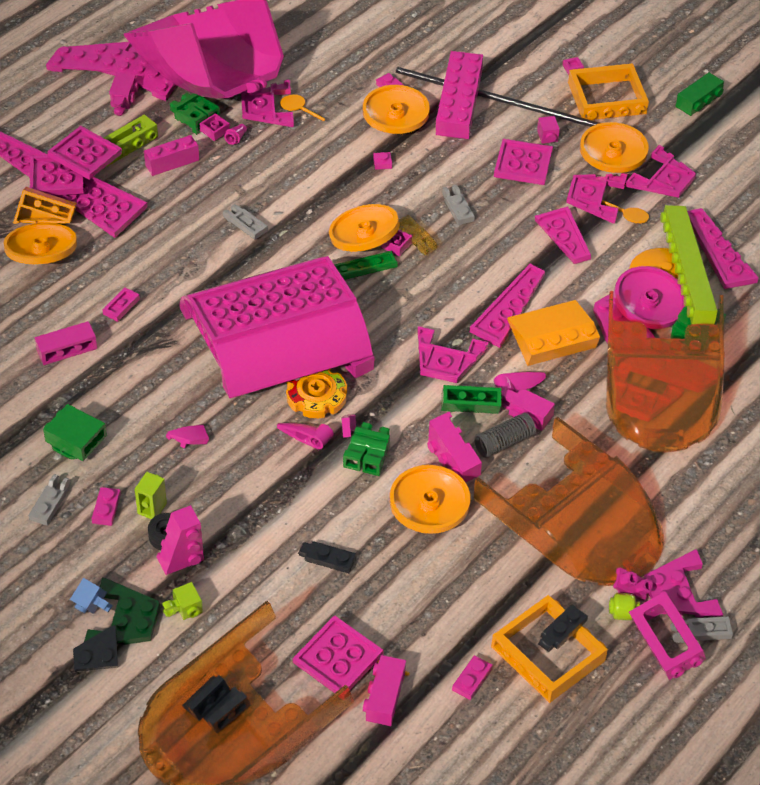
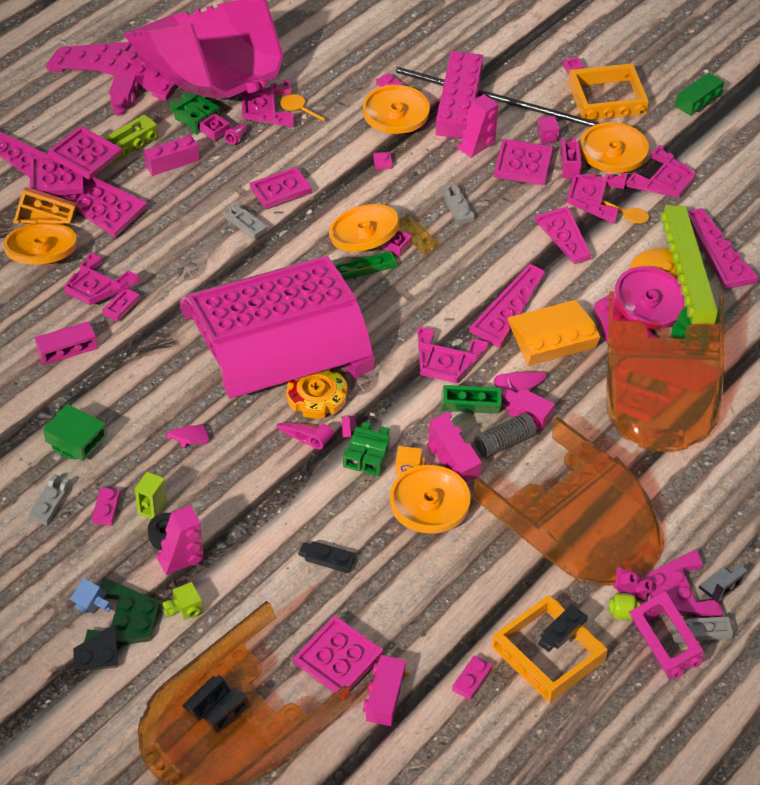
(92, 286): none -> dark pink wing
(280, 187): none -> dark pink plate
(408, 458): none -> light orange brick
(481, 126): none -> dark pink wedge
(570, 158): none -> dark pink hinge
(723, 583): none -> panel

